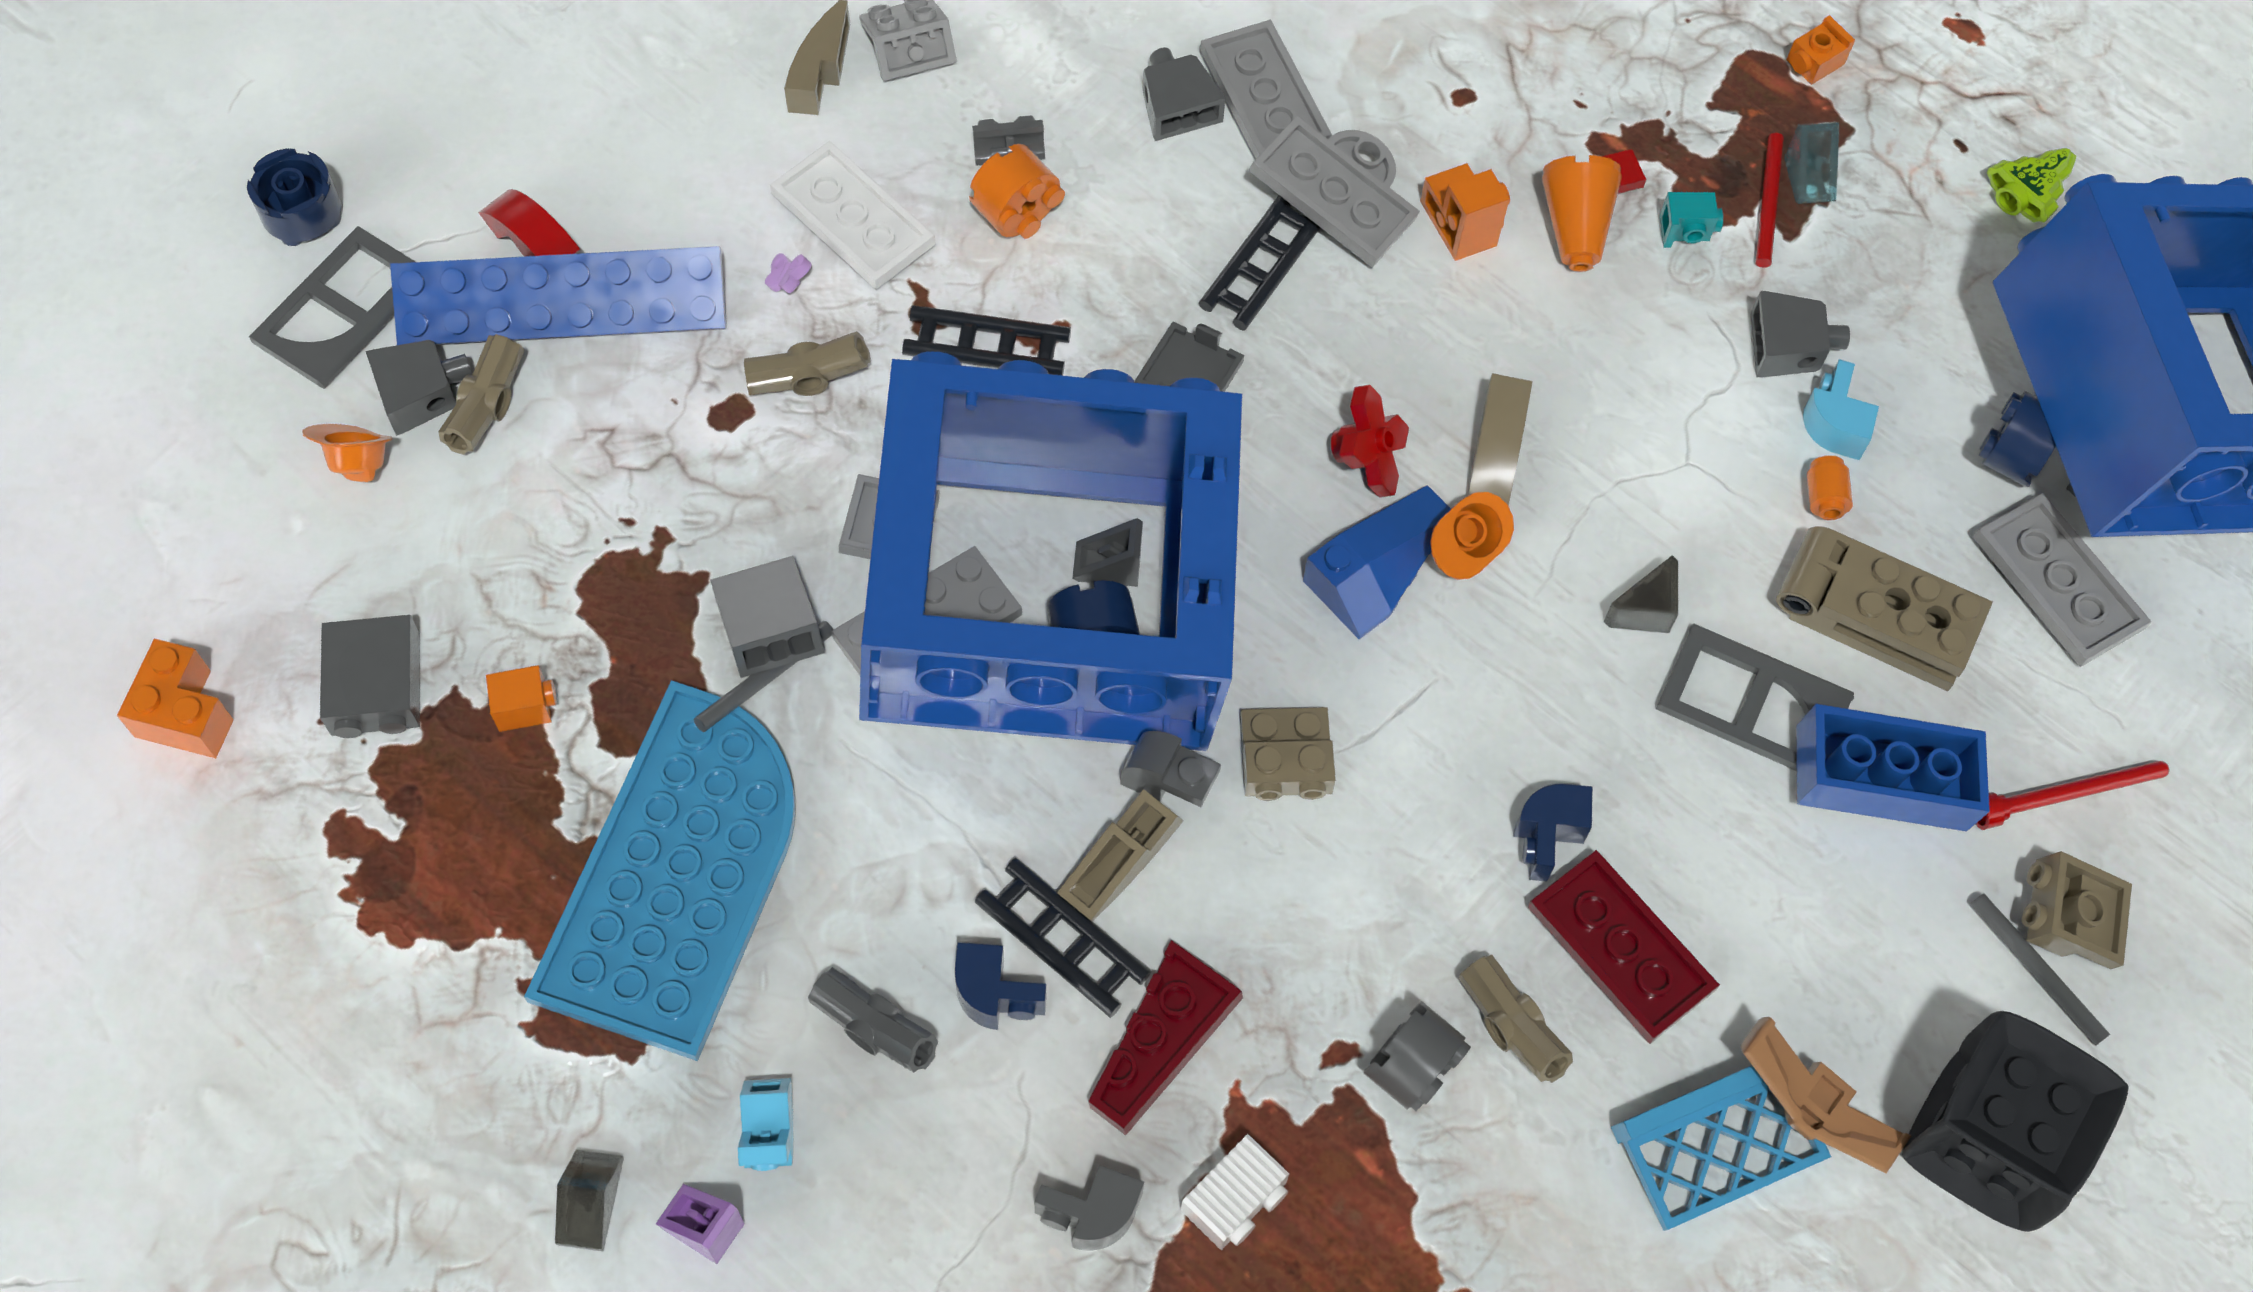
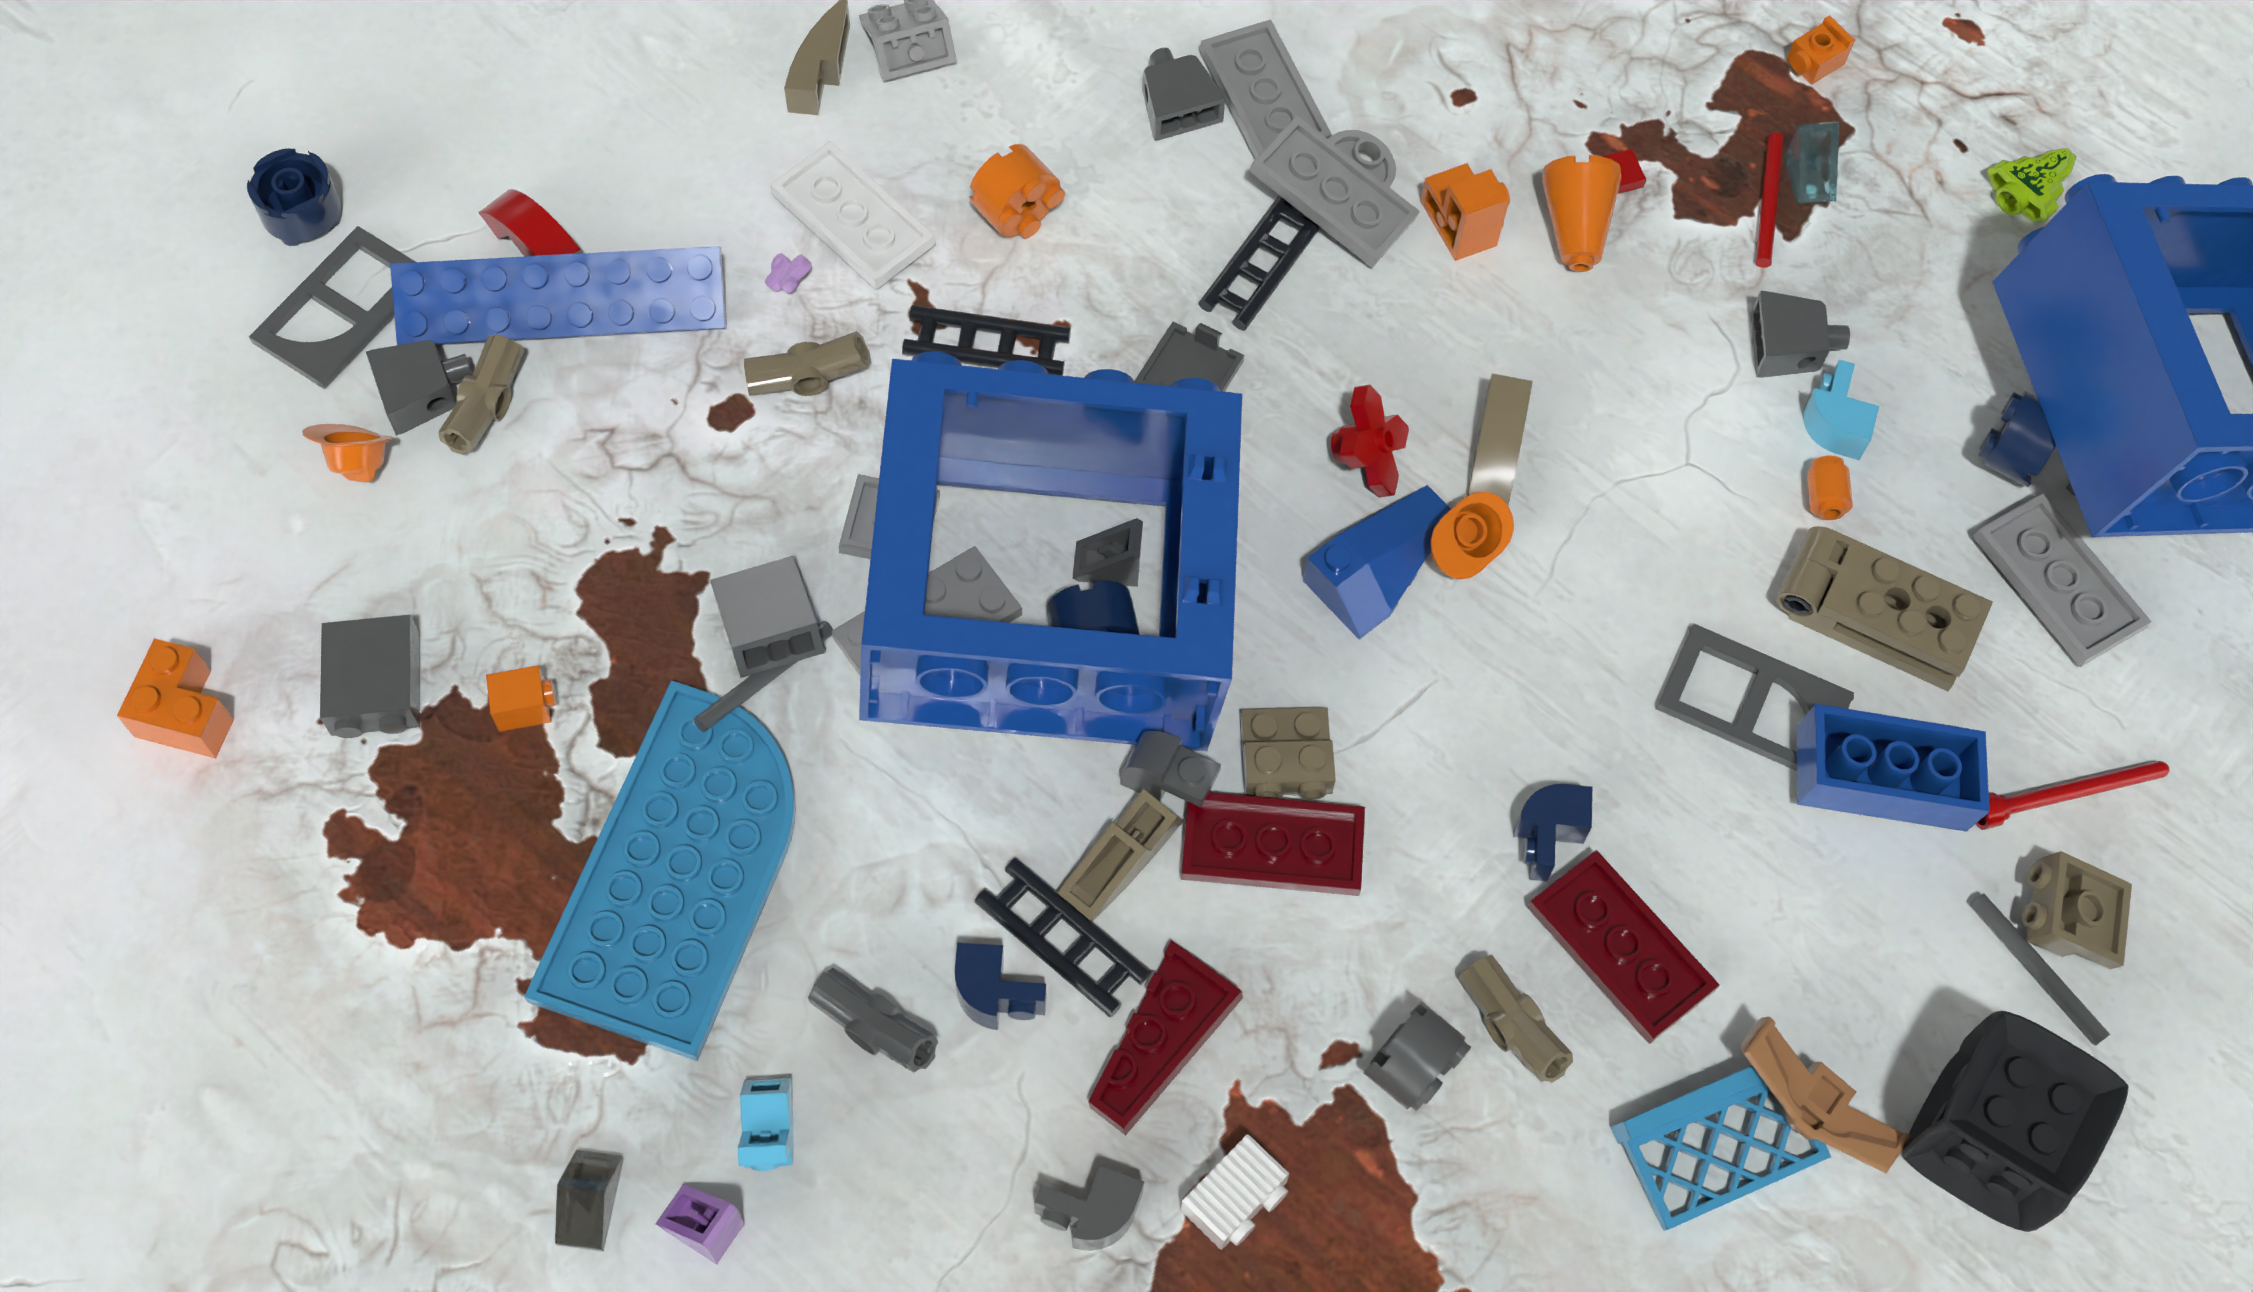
(996, 137): dark grey hips -> none
(1275, 844): none -> dark red plate
(1649, 603): clear smoke slope -> none
(1689, 217): teal brick -> none

